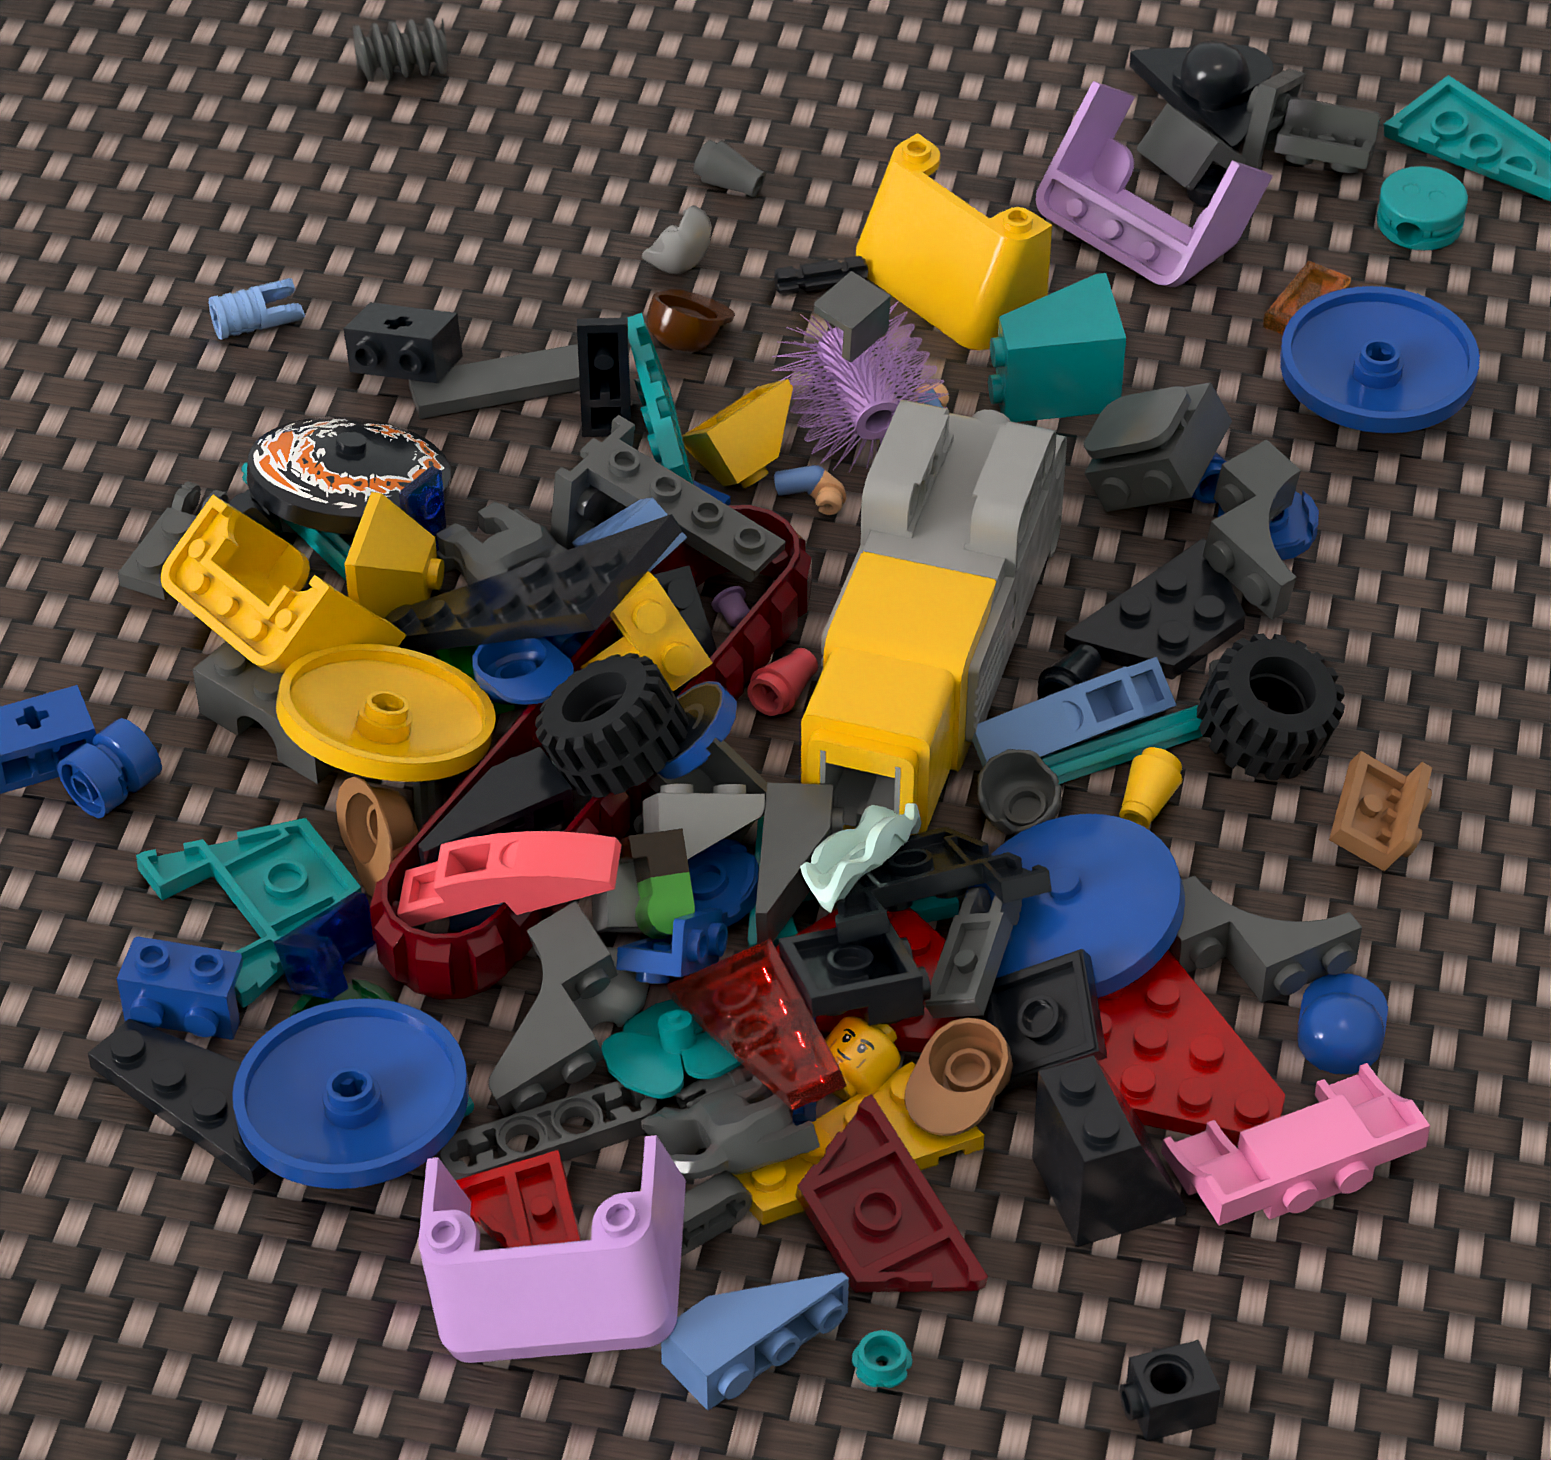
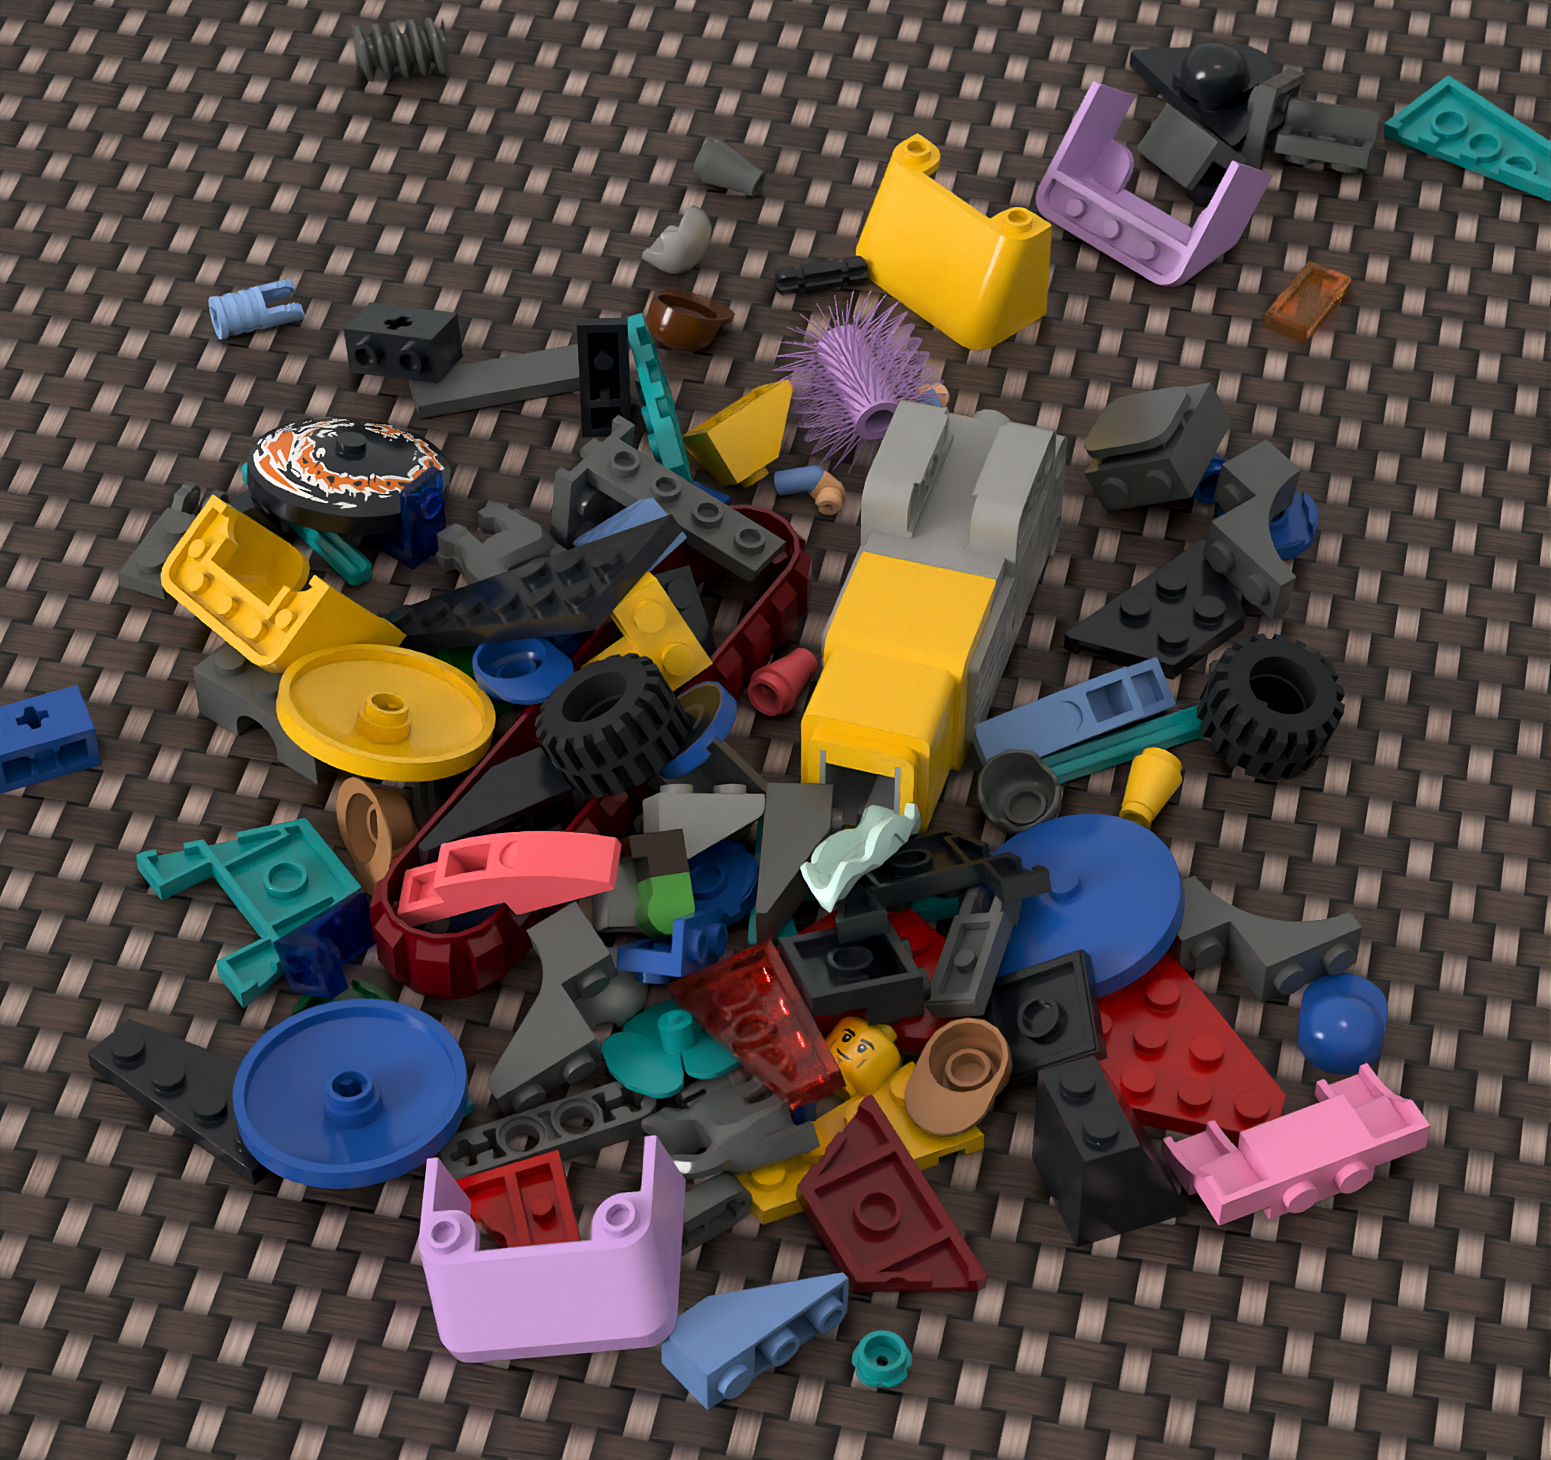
(104, 772): blue wheel -> none
(180, 987): blue bracket -> none
(391, 559): yellow slope -> none
(731, 605): lavender piece -> none
(858, 311): dark grey panel -> none
(1059, 354): teal slope -> none
(1069, 671): black cone -> none
(1175, 1369): black brick -> none
(1379, 359): blue dish -> none
(1380, 810): medium nougat bracket -> none
(1422, 208): teal head -> none

